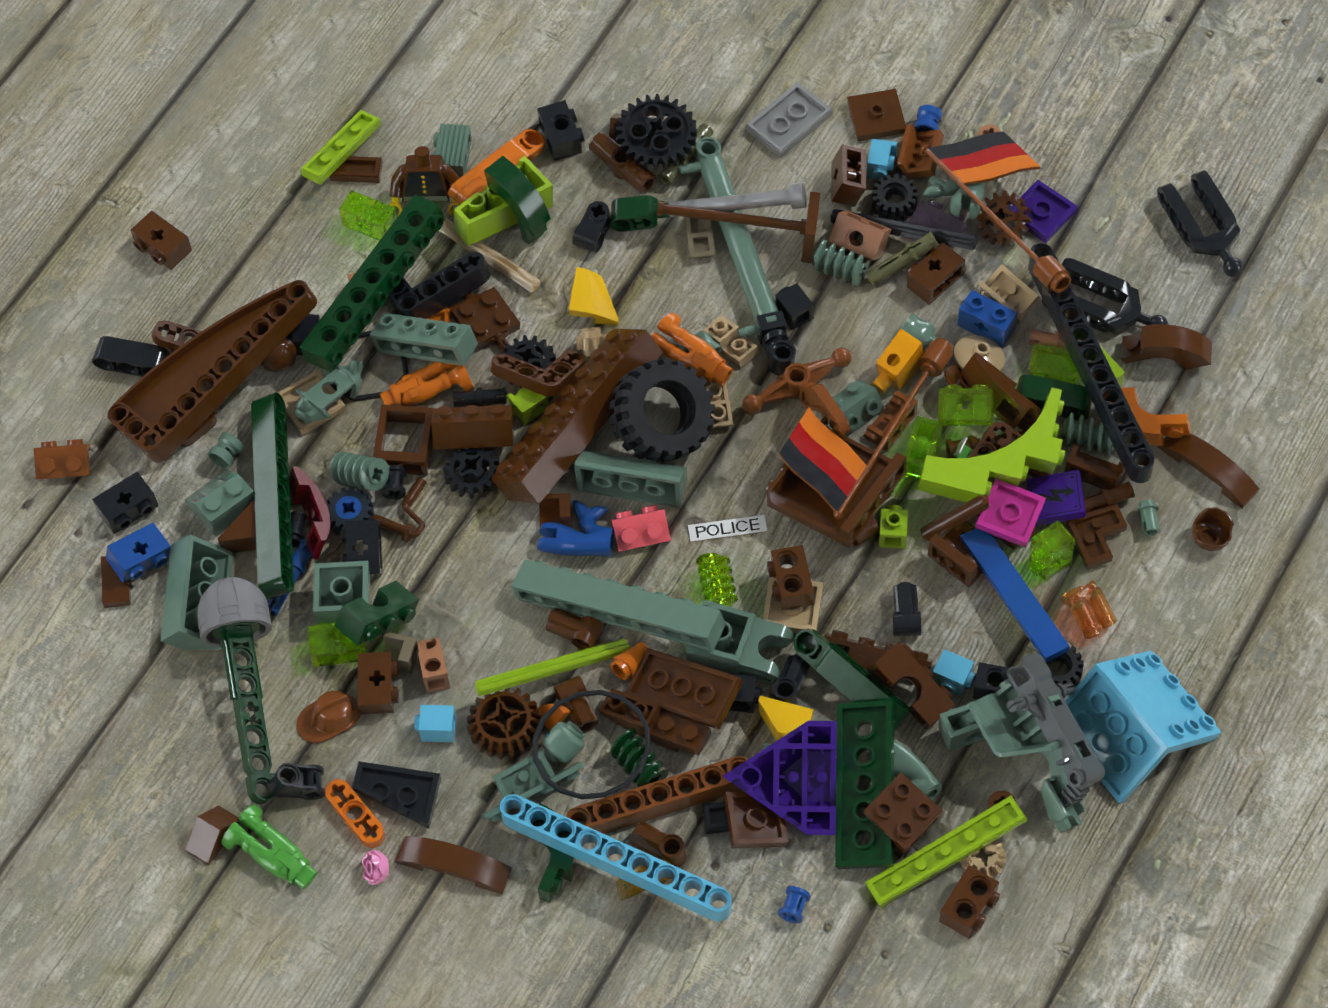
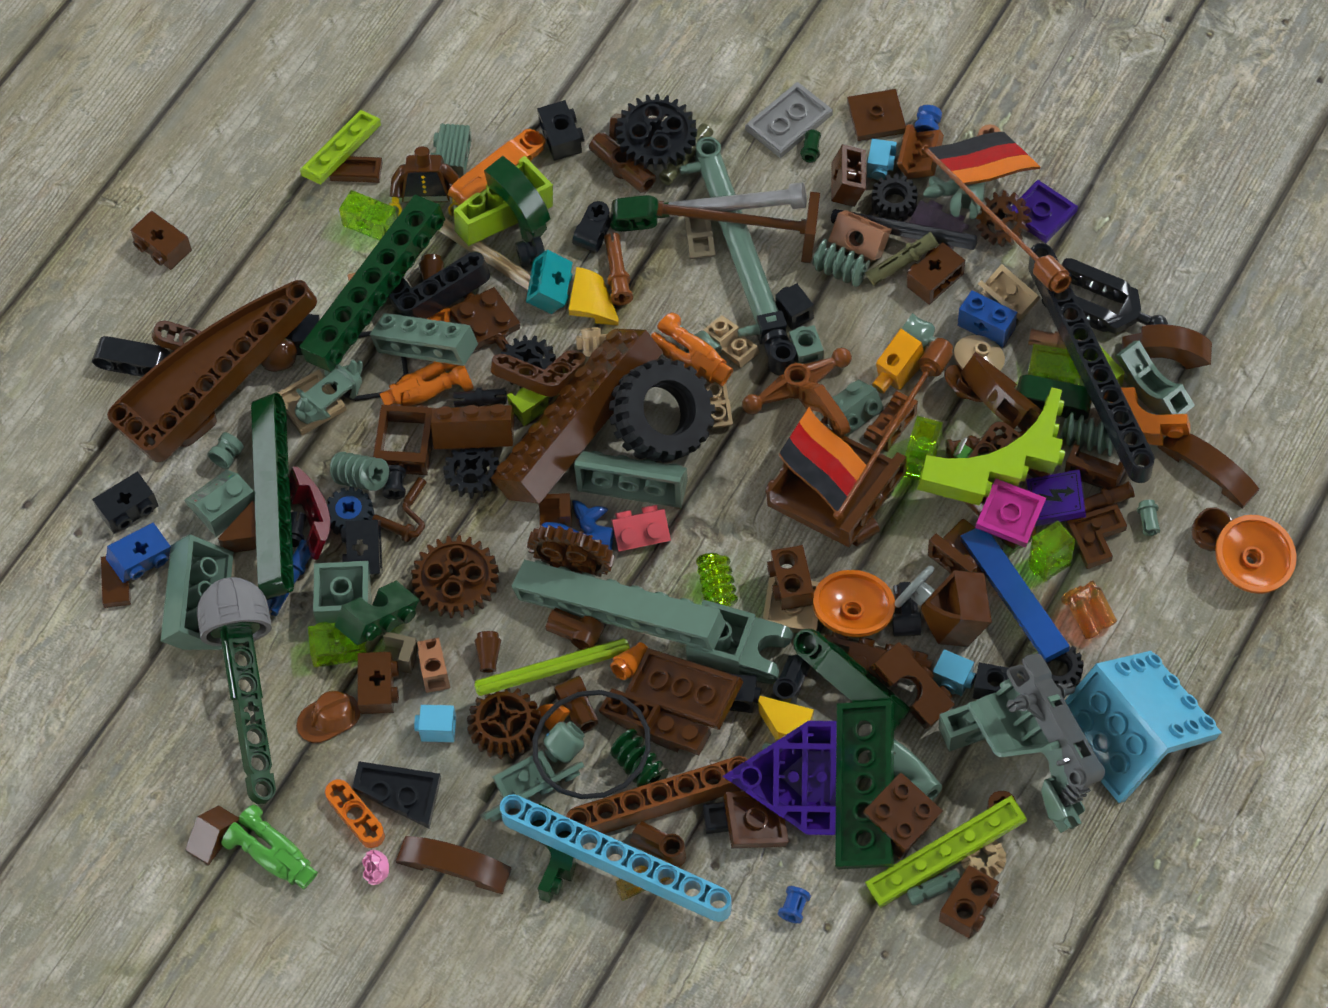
(62, 461): dark orange bracket -> none
(303, 781): black piece -> none
(430, 265): none -> reddish brown cone
(455, 576): none -> reddish brown gear
(488, 649): none -> reddish brown cone
(529, 250): none -> black wheel
(549, 282): none -> teal brick
(570, 550): none -> reddish brown gear
(618, 277): none -> dark orange pin
(727, 528): white sticker -> none
(806, 336): none -> sand green brick
(810, 151): none -> dark green pin
(853, 603): none -> orange dish
(893, 527): lime brick -> none
(933, 887): none -> sand green axle
(955, 517): reddish brown axle -> none
(955, 610): none -> reddish brown piece
(978, 413): clear neon green brick -> none
(1150, 385): none -> sand green arch
(1189, 230): black piece -> none
(1263, 542): none -> orange dish

